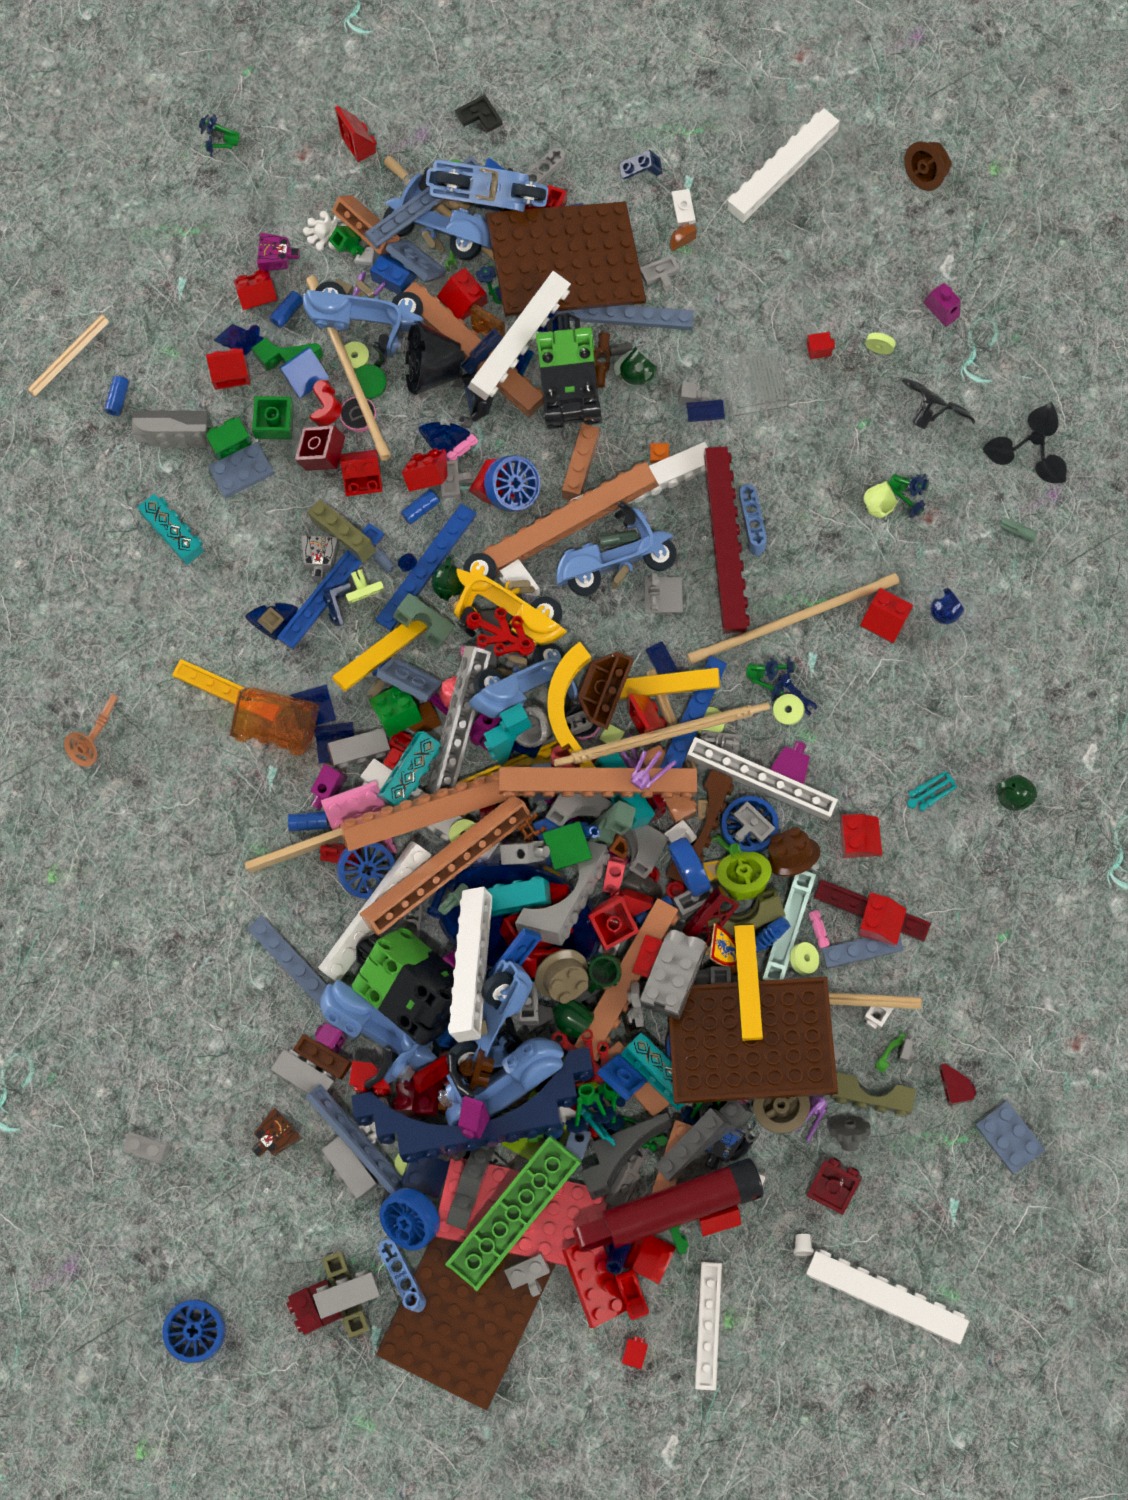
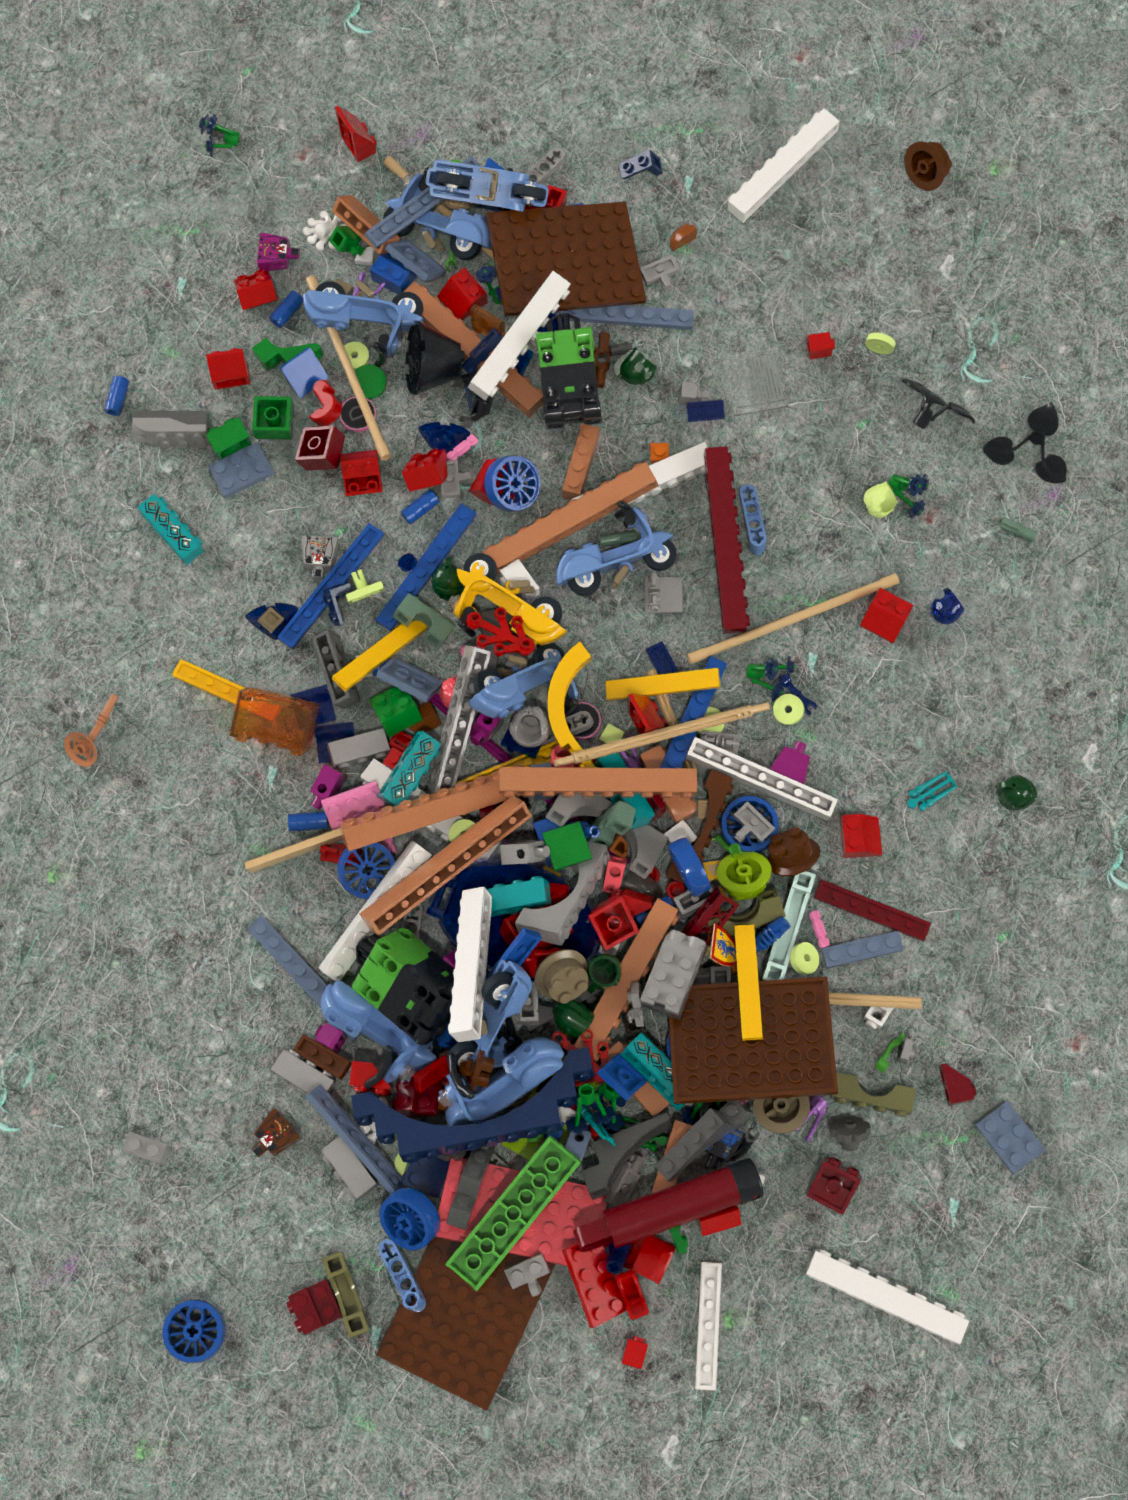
(68, 355): tan axle -> none
(240, 338): clear blue hinge -> none
(330, 521): olive arch -> none
(333, 660): none -> dark grey brick
(346, 1293): light grey brick -> none
(375, 689): dark tan tile -> none
(380, 557): sand blue pin -> none
(453, 899): sand green axle -> none
(473, 1118): magenta slope -> none
(481, 110): pearl dark grey plate -> none
(501, 738): teal arch -> none
(528, 821): dark orange piece -> none
(603, 687): reddish brown wedge -> none
(641, 778): medium lavender plant -> none
(647, 956): red plate -> none
(683, 207): white plate -> none
(803, 1245): white piece -> none
(882, 919): red slope -> none
(942, 302): magenta torso -> none

